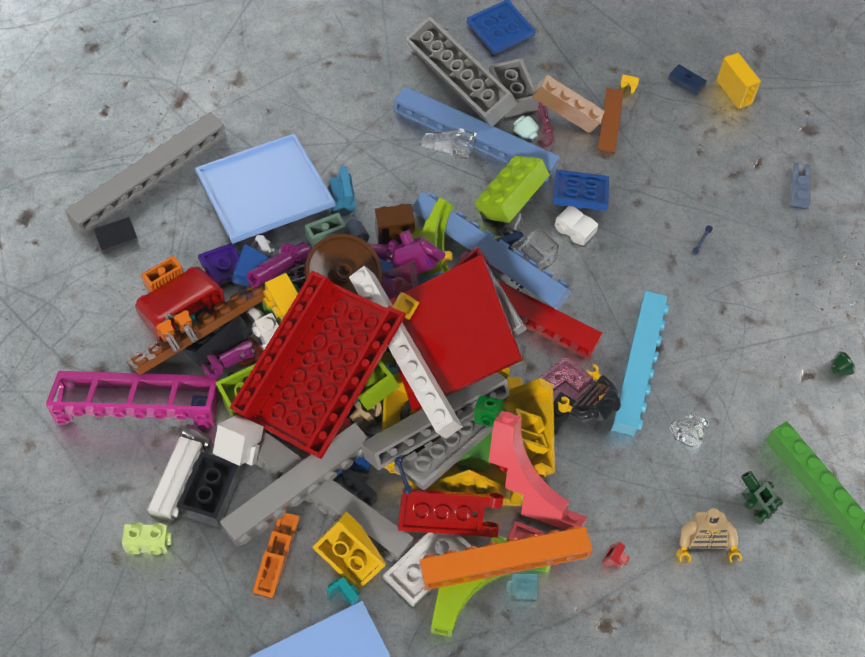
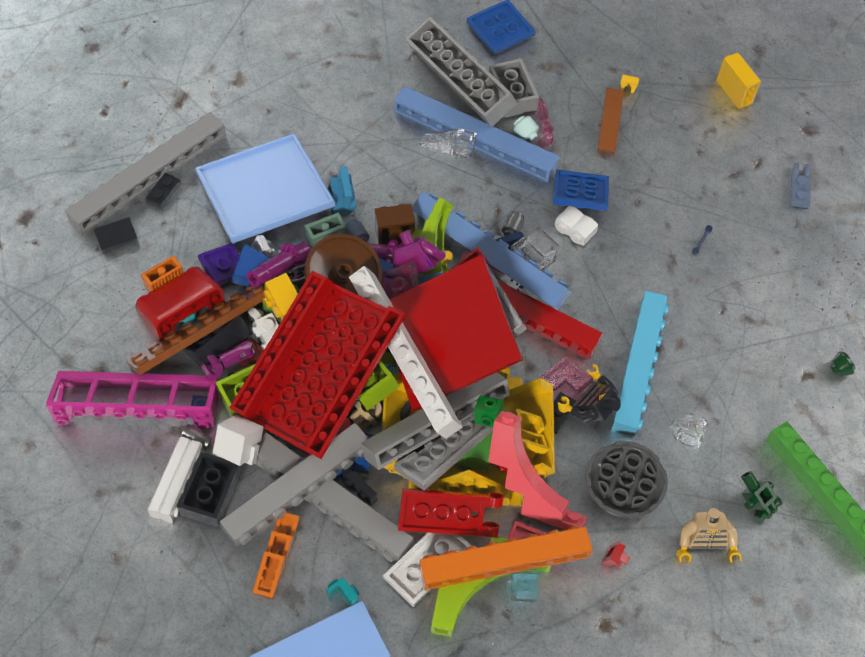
(146, 538): yellowish green brick -> none
(163, 190): none -> black plate
(182, 321): orange piece -> none
(350, 551): yellow slope -> none
(406, 304): yellow tile -> none
(407, 489): dark blue hinge -> none
(512, 188): lime brick -> none
(568, 104): medium nougat brick -> none
(628, 462): none -> dark grey brick
(687, 79): dark blue plate -> none

